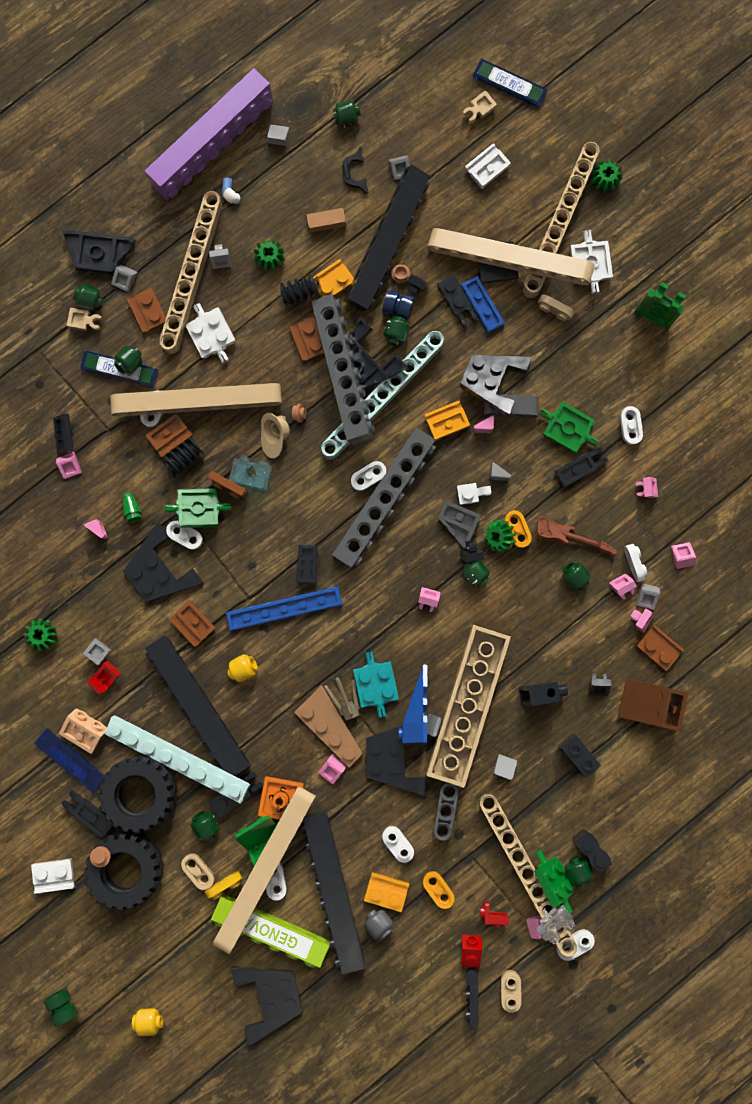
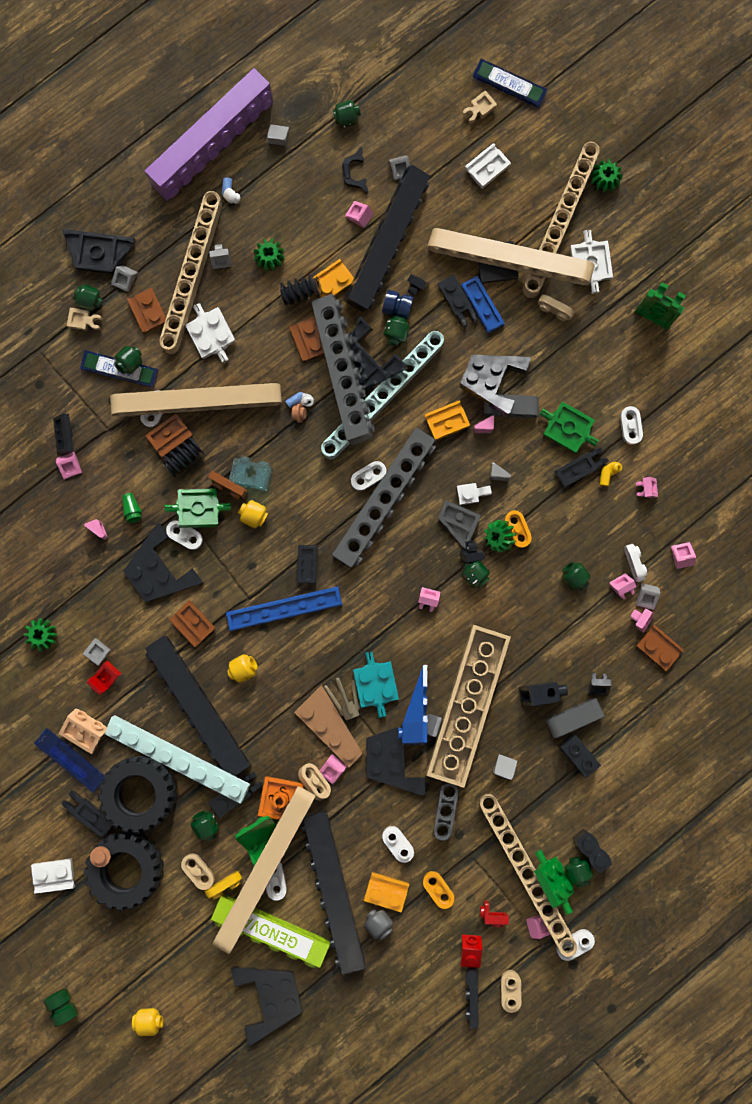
(253, 514): none -> yellow head
(273, 433): tan piece -> none
(300, 398): none -> arm
(314, 782): none -> tan plate
(326, 220): medium nougat slope -> none
(359, 214): none -> bright pink slope
(400, 273): nougat plate -> none
(551, 531): copper piece -> none
(553, 922): clear hips -> none
(574, 717): none -> dark grey beam
(608, 471): none -> yellow arm
(653, 704): reddish brown slope -> none

